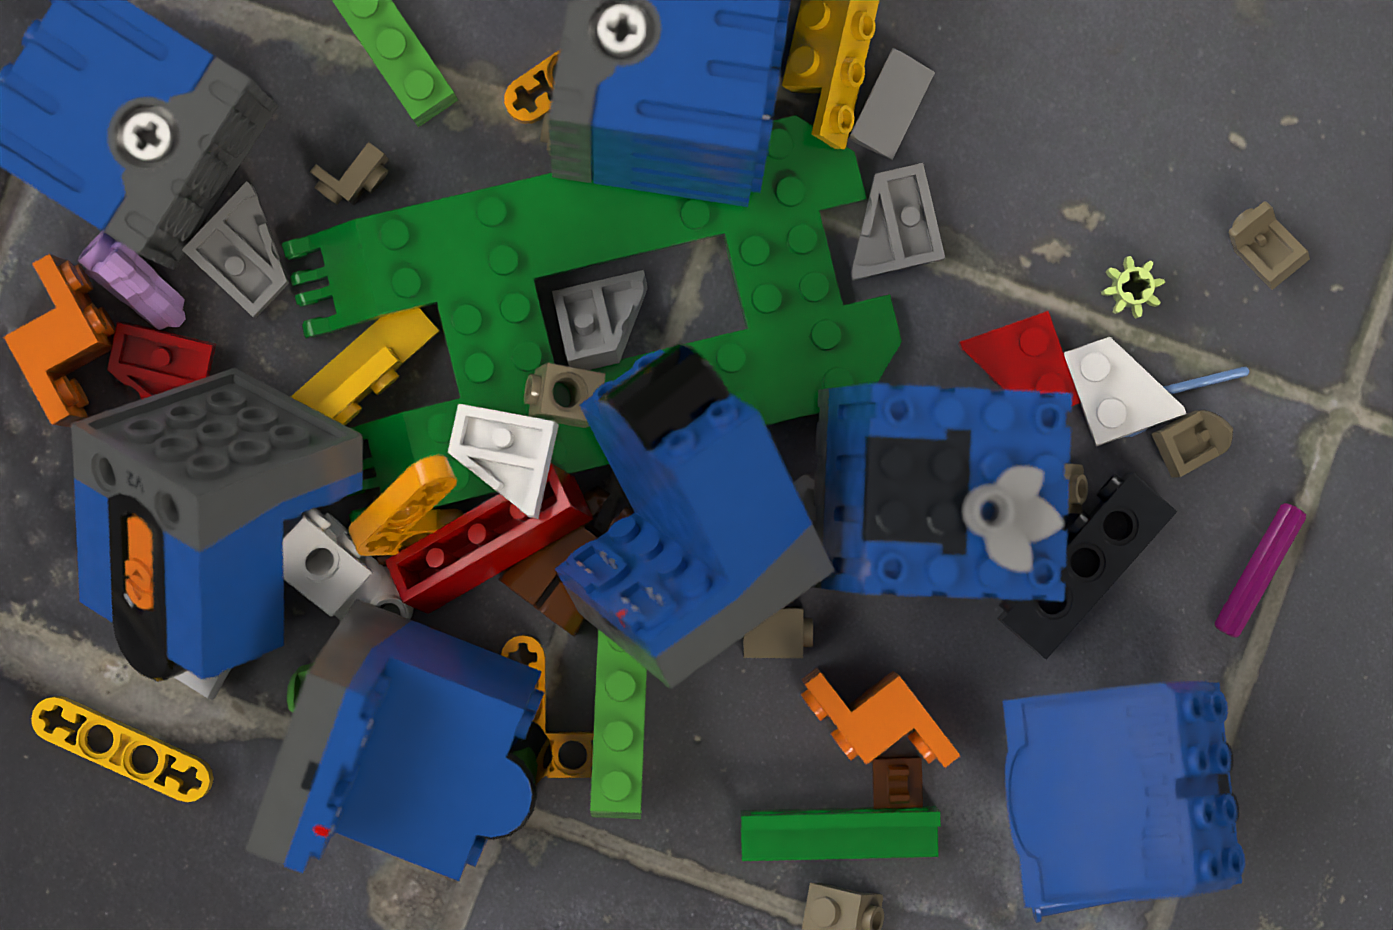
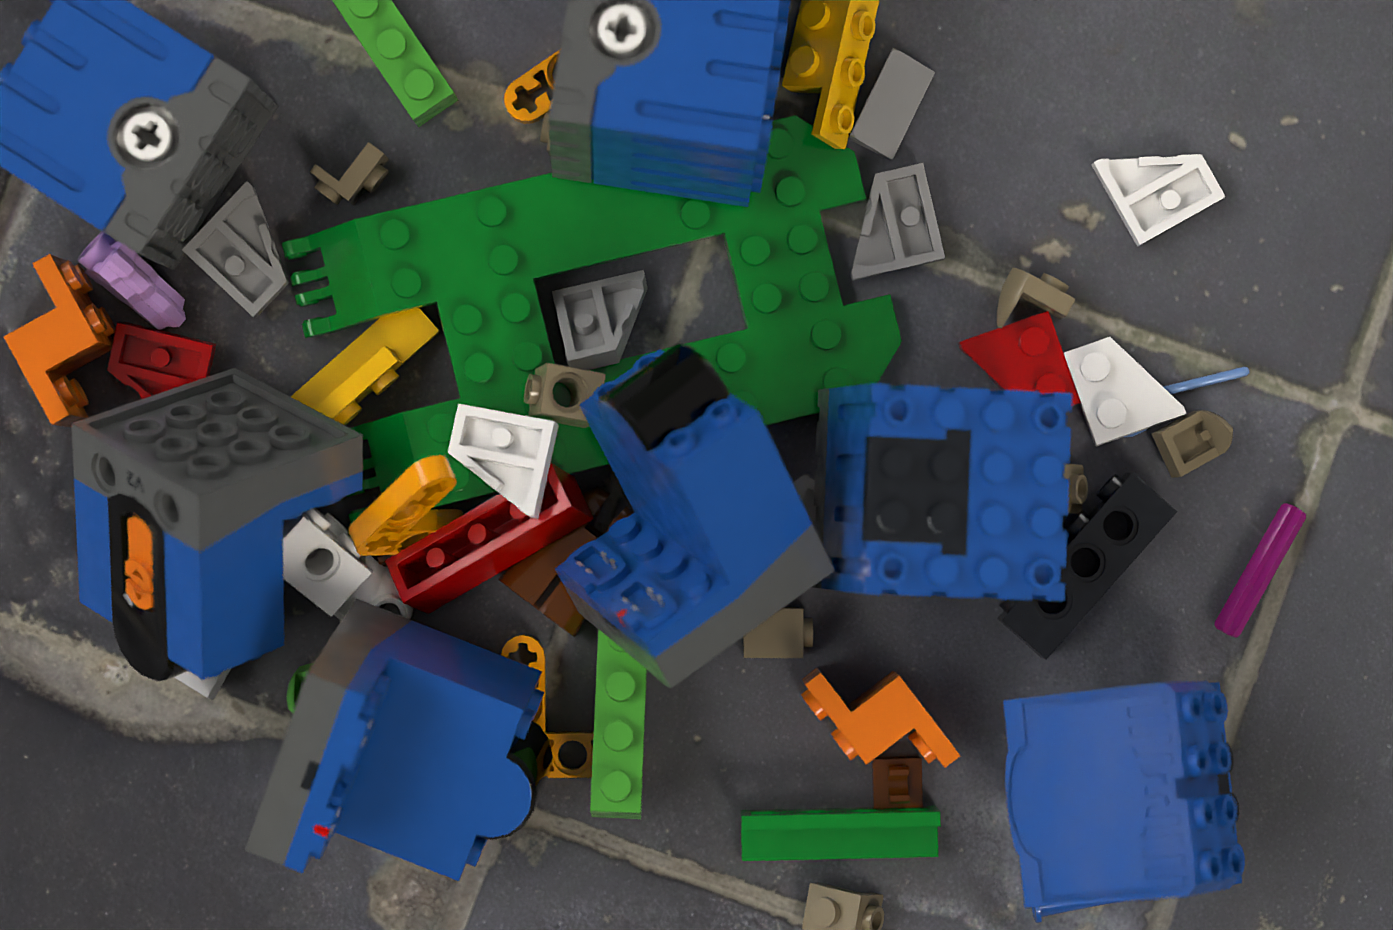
(125, 741): yellow beam -> none
(1017, 517): light grey plate -> none
(1044, 293): none -> dark tan plate
(1126, 299): yellowish green gear -> none
(1157, 191): none -> white wing
(1266, 245): dark tan bracket -> none

